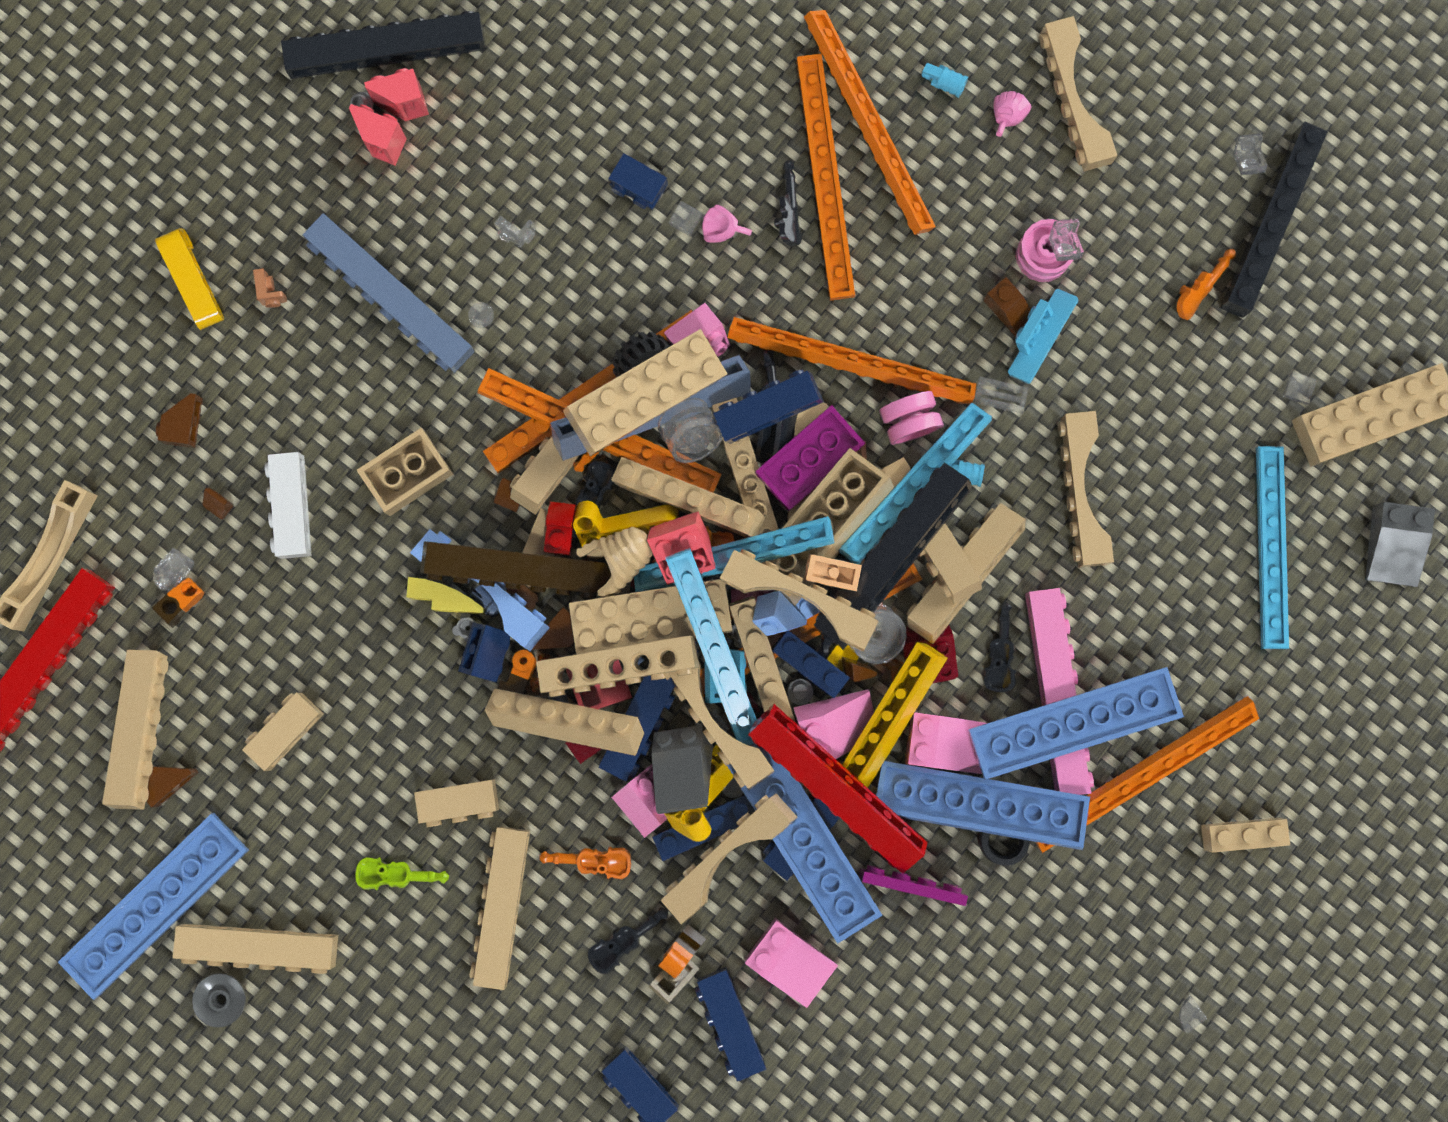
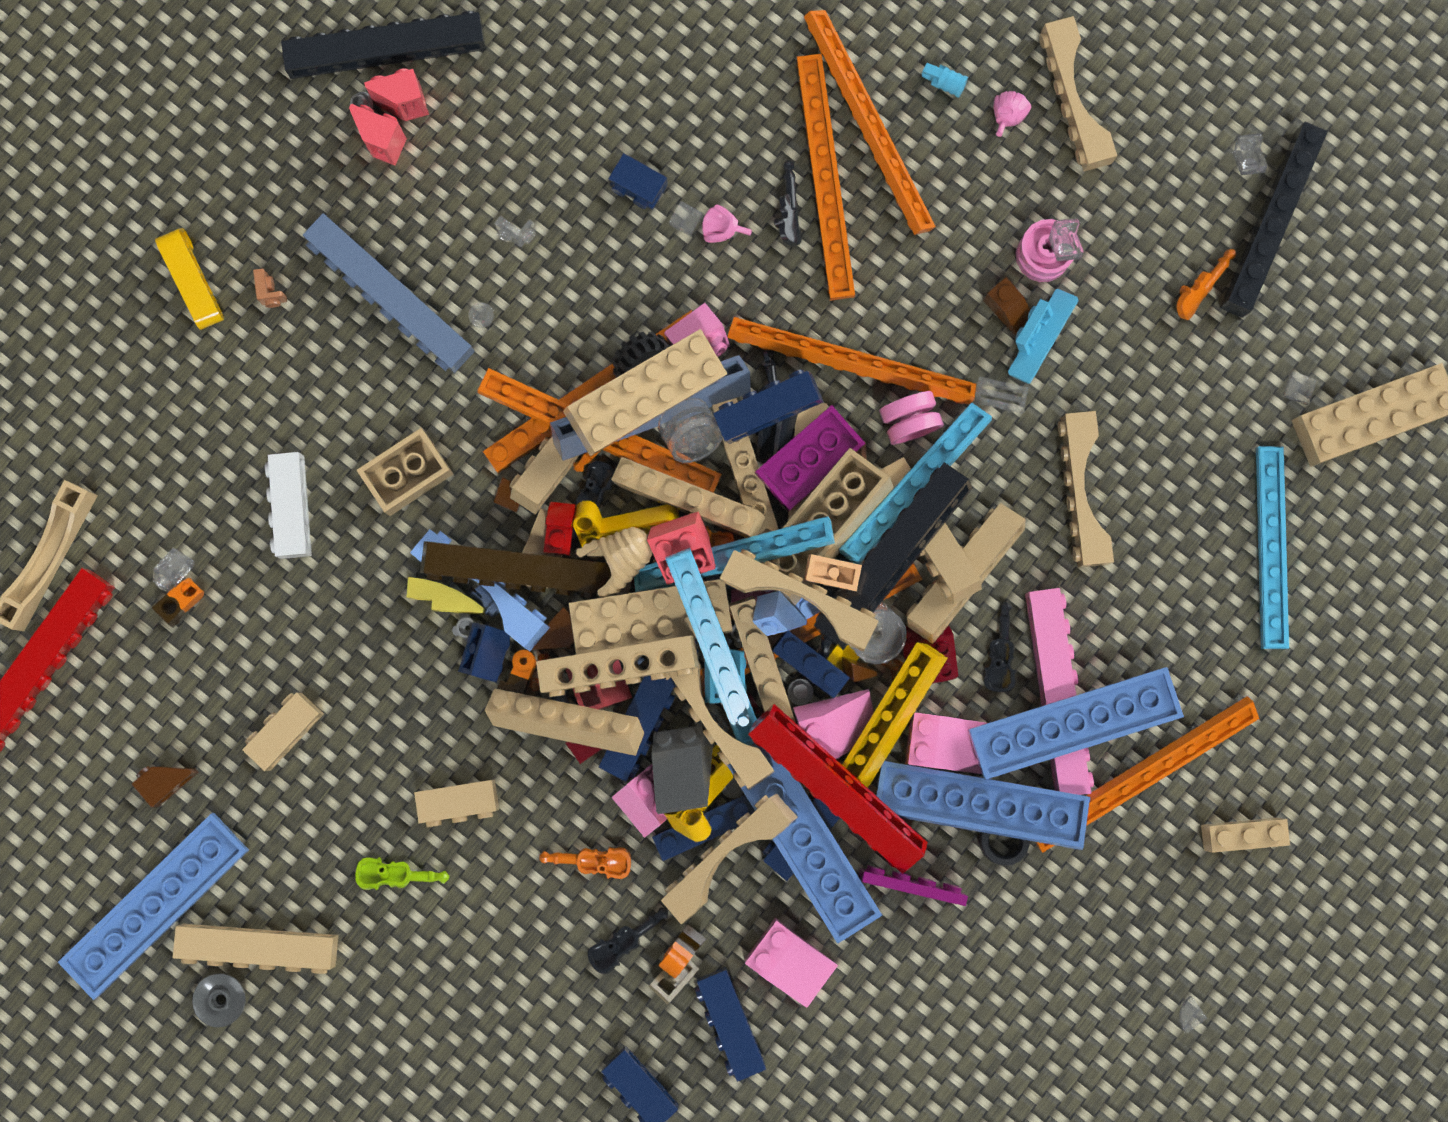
(135, 730): tan brick -> none
(181, 422): reddish brown slope -> none
(216, 503): reddish brown slope -> none
(501, 908): tan brick -> none
(524, 592): nougat arm -> none
(970, 470): medium azure hinge -> none
(1398, 543): slope -> none

